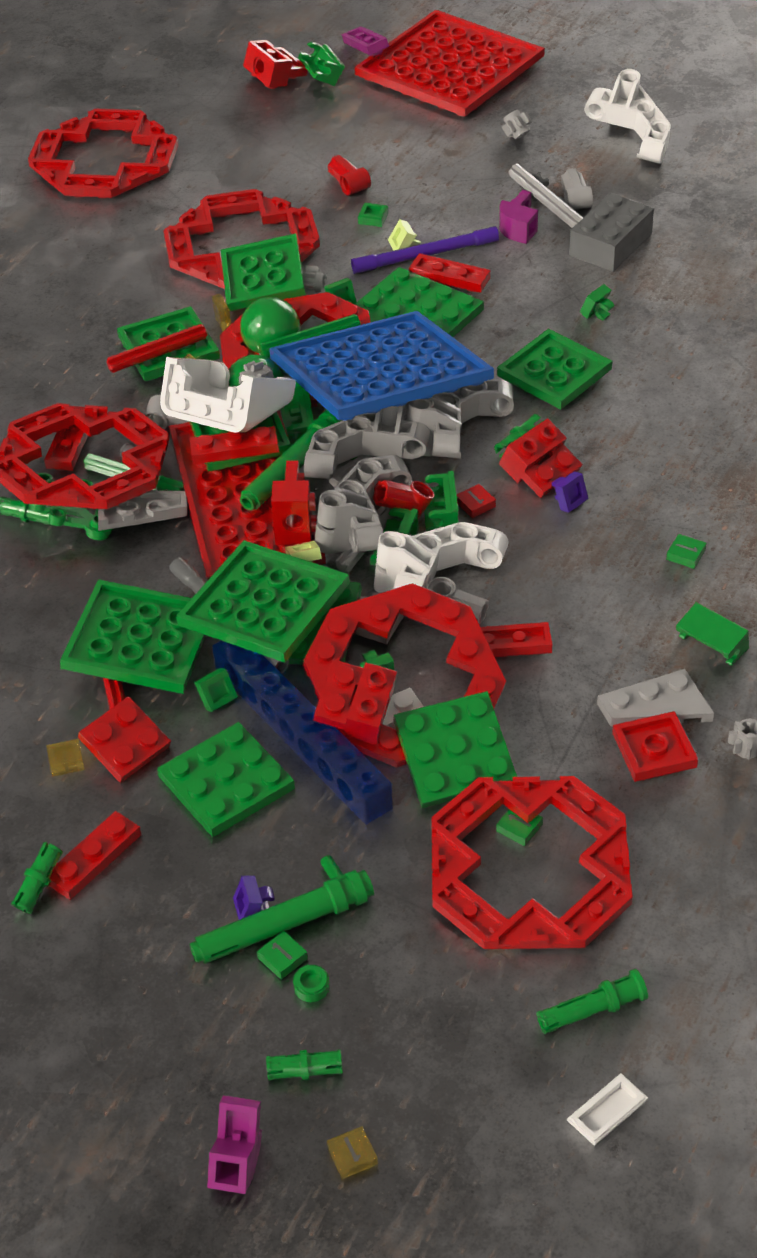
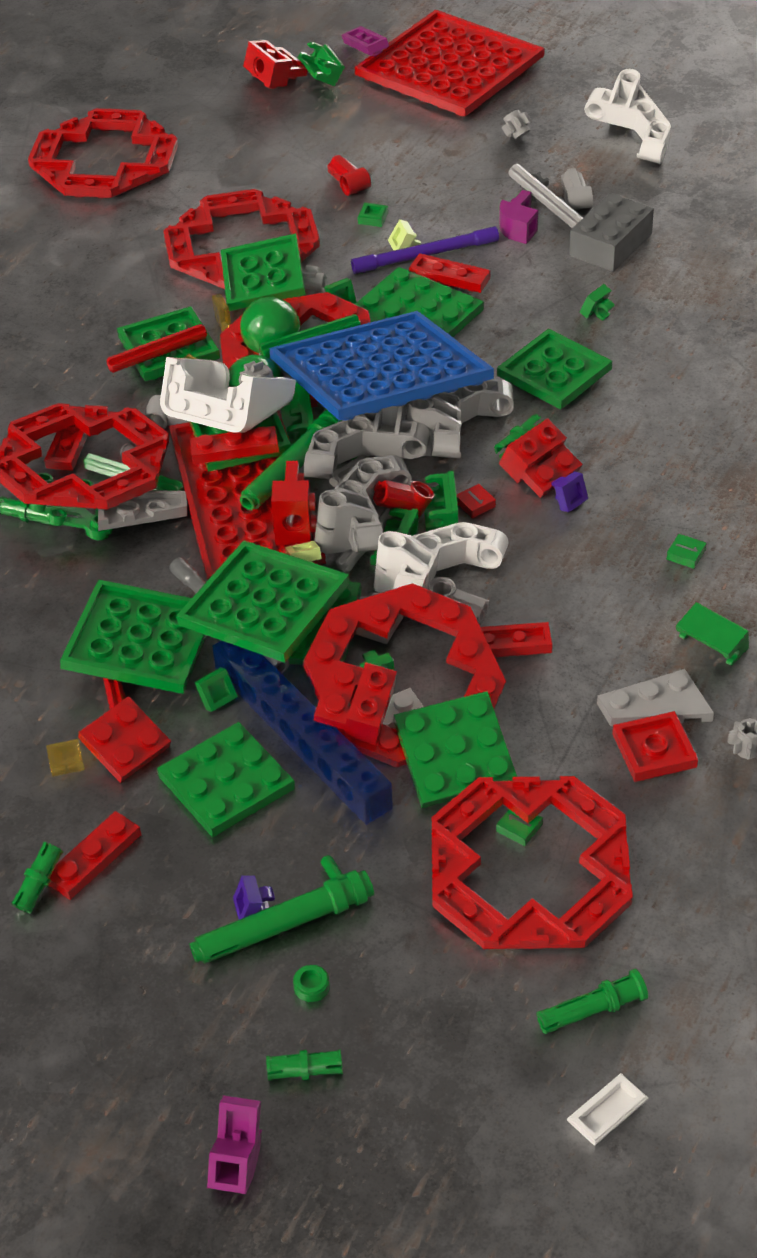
(282, 955): green tile -> none
(352, 1152): clear yellow tile -> none

